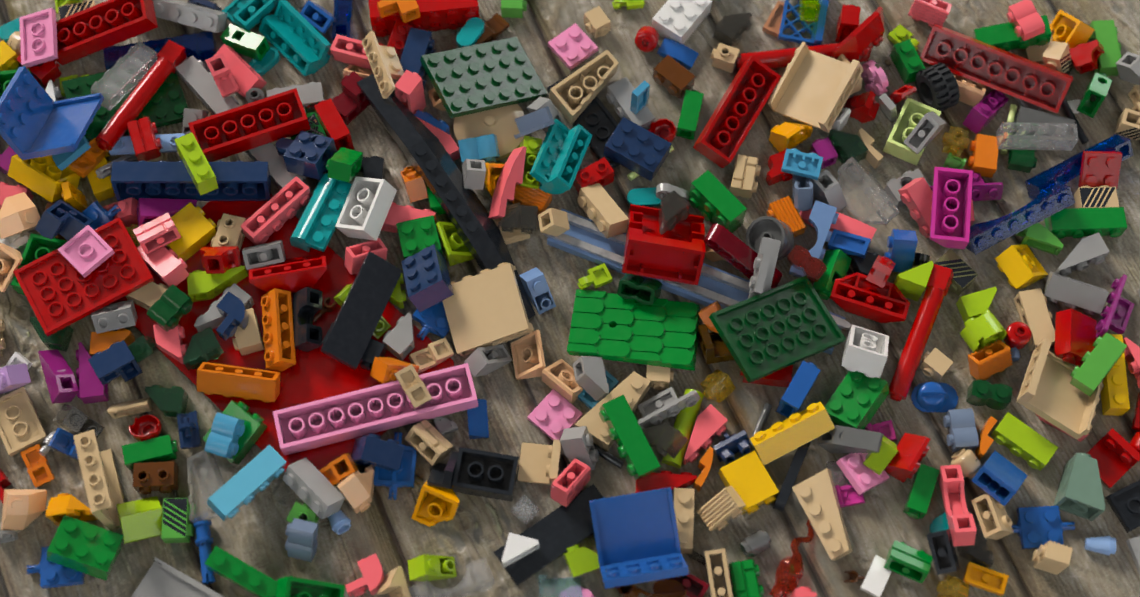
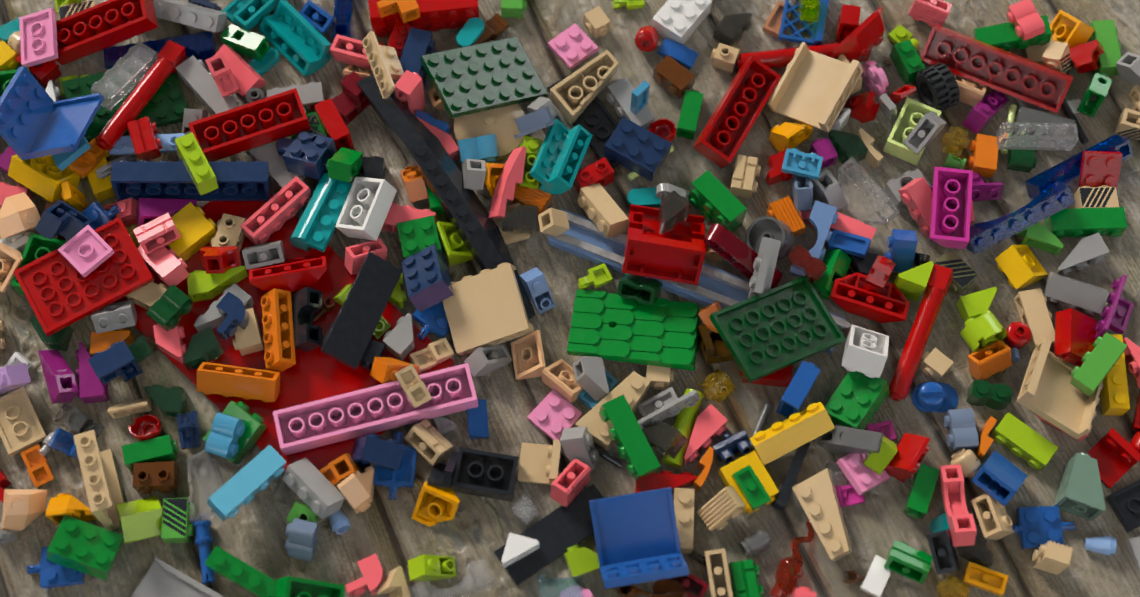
(751, 487): none -> green plate

